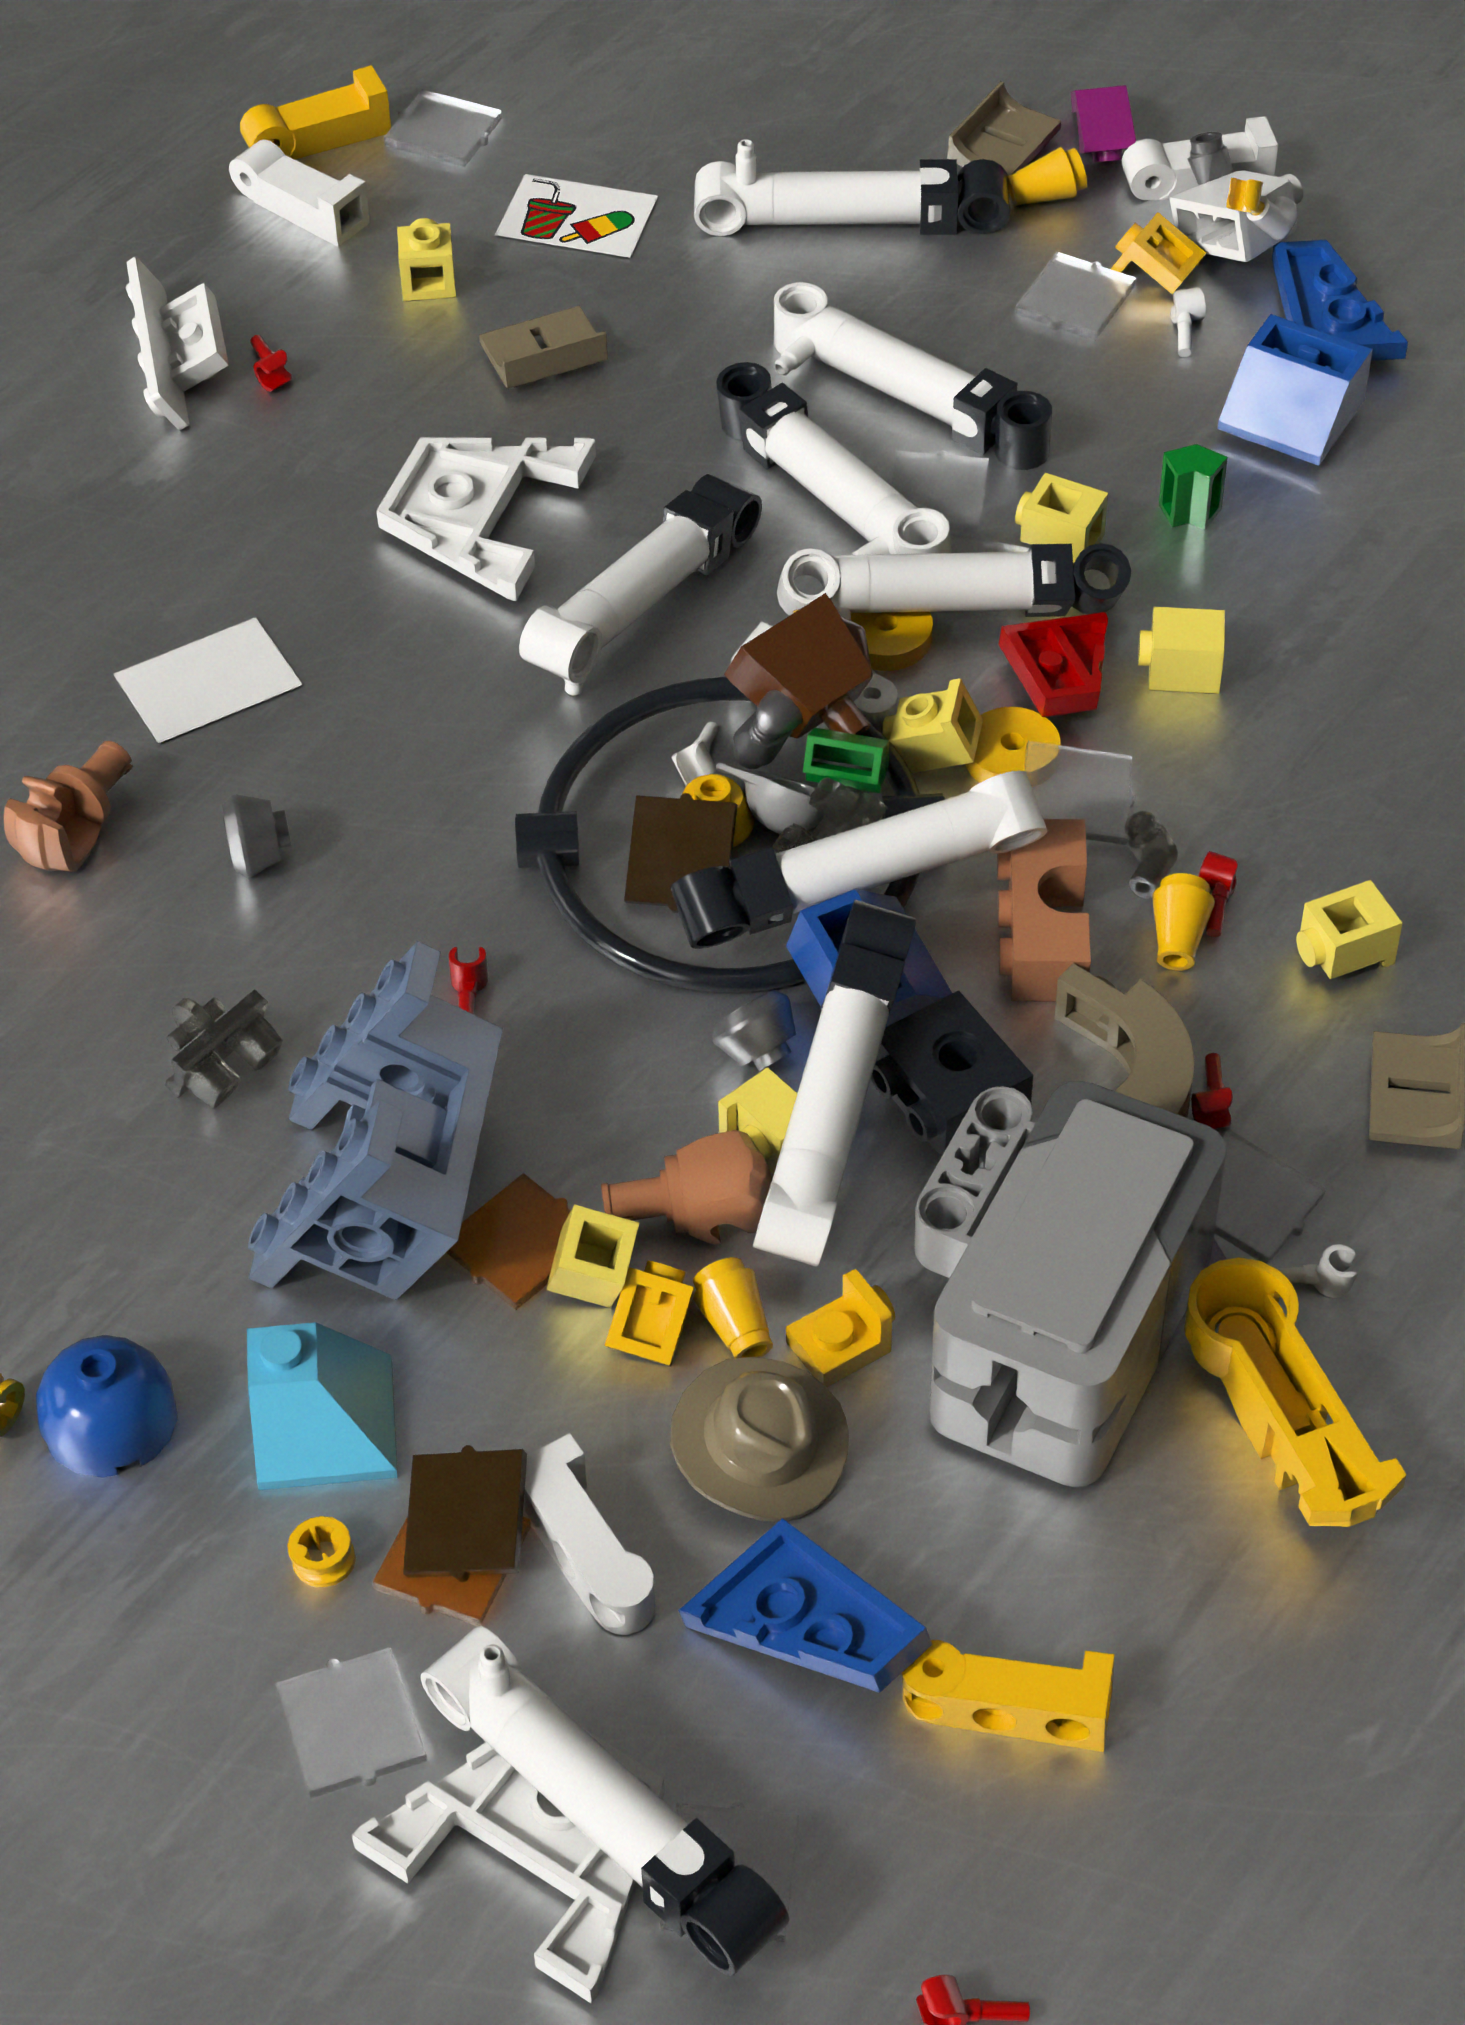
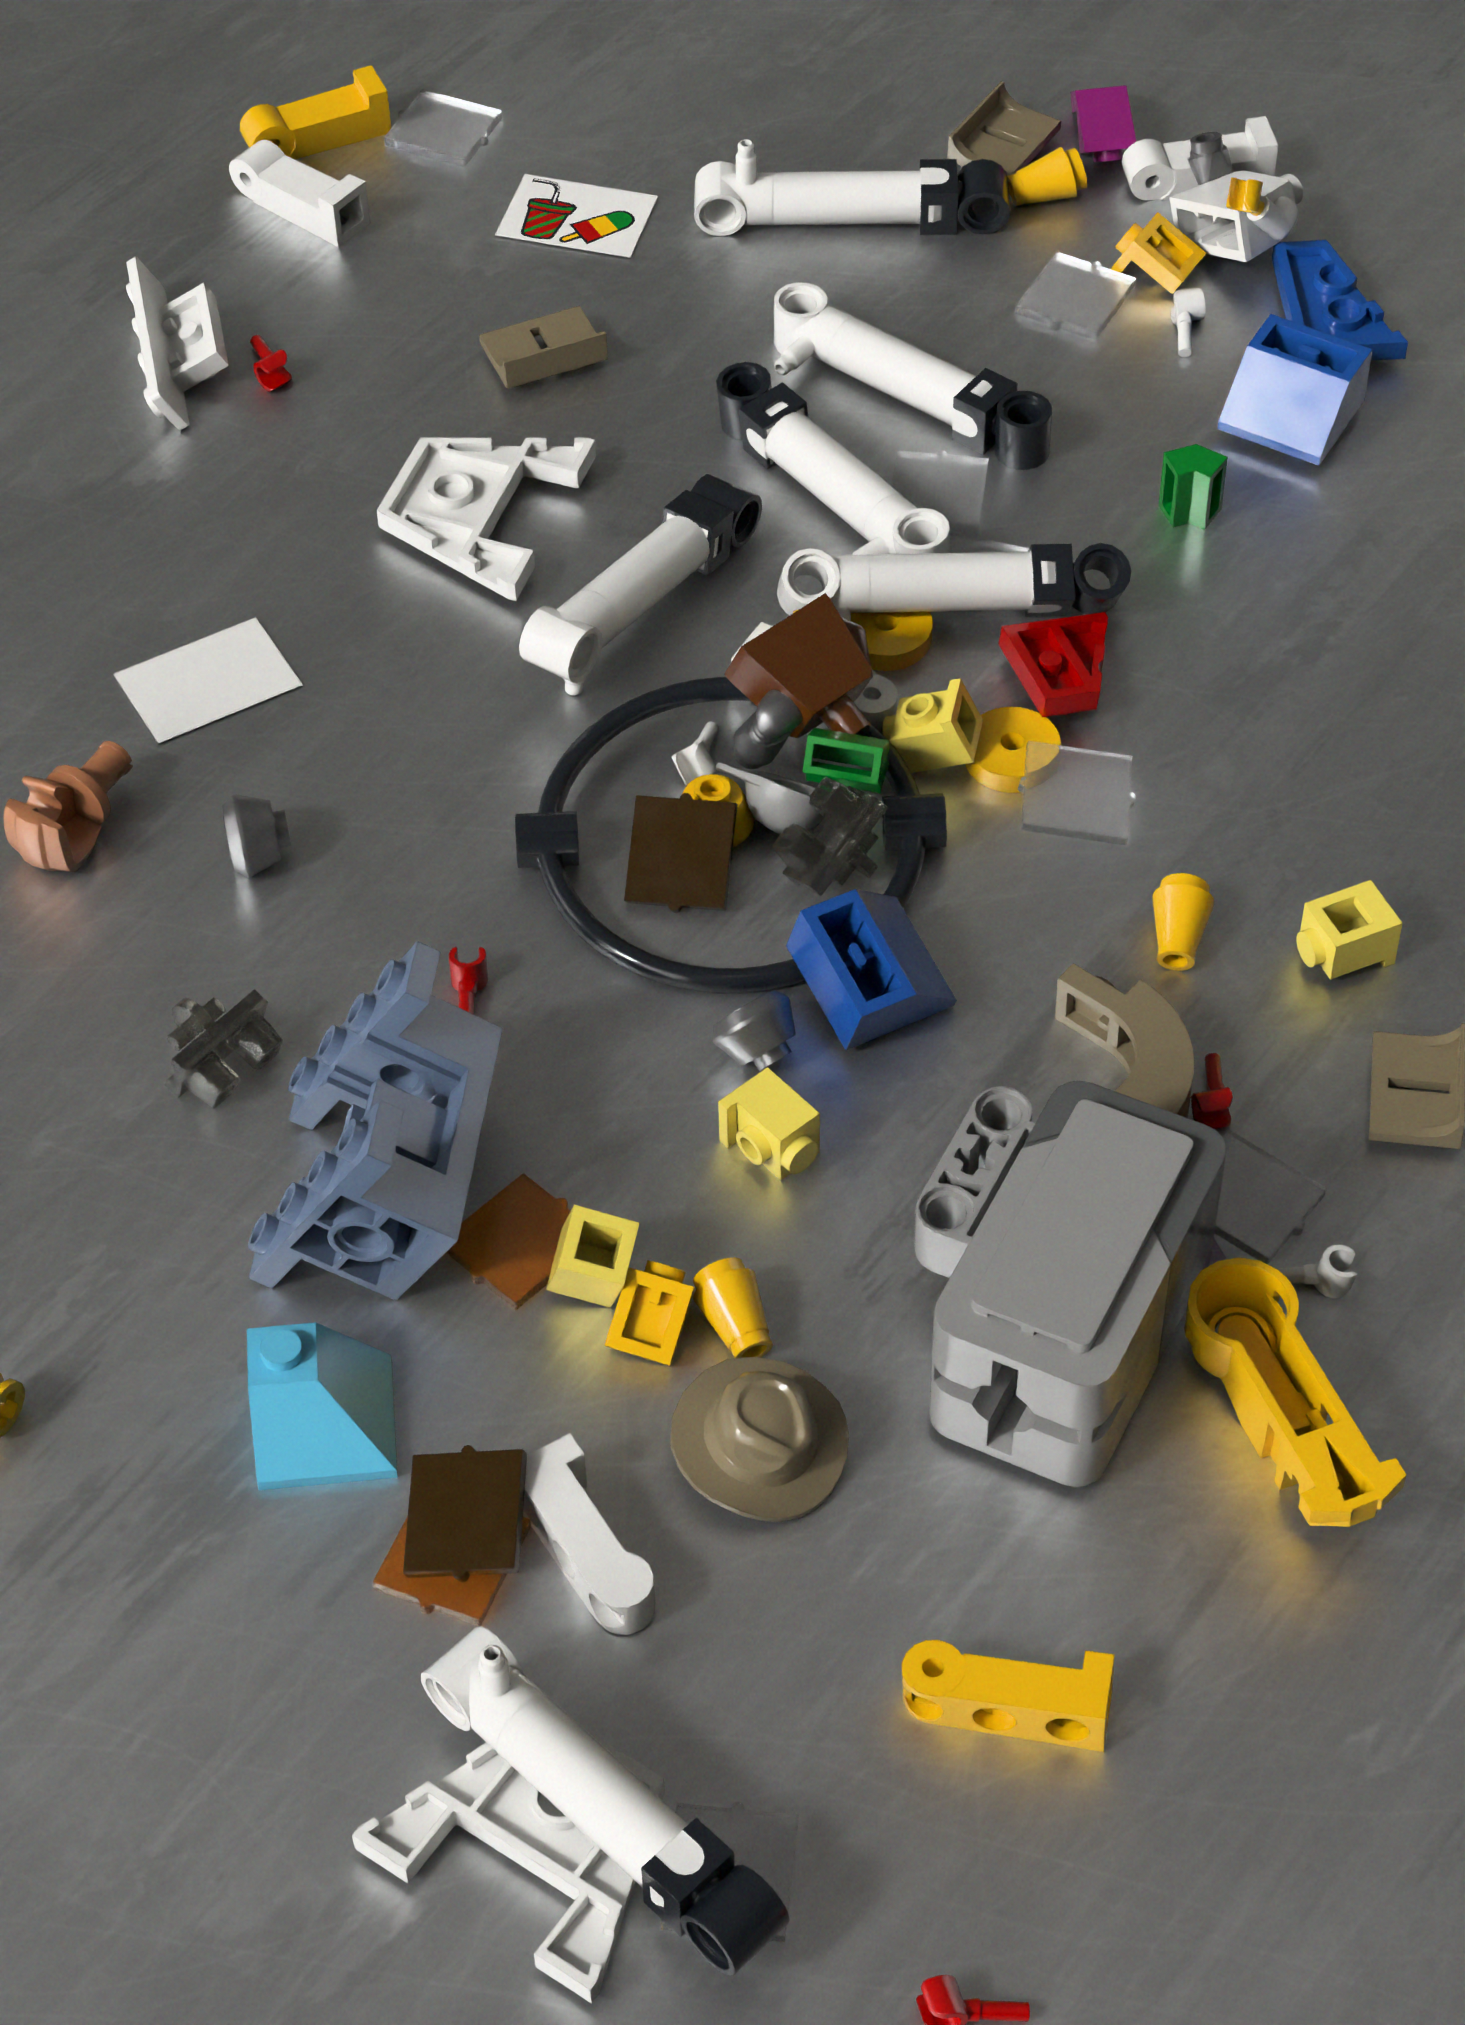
(105, 1406): blue cylinder -> none
(330, 1569): yellow bush -> none
(351, 1722): clear piece -> none
(422, 246): light yellow brick -> none
(702, 1187): nougat piece -> none
(770, 887): white piece -> none
(809, 1611): blue wing -> none
(835, 1083): white piece -> none
(844, 1332): yellow bracket -> none
(941, 1063): black brick -> none
(1041, 938): nougat arch -> none
(1062, 514): light yellow brick -> none
(1153, 850): clear smoke arm -> none
(1184, 649): light yellow brick -> none
(1220, 874): red hand -> none

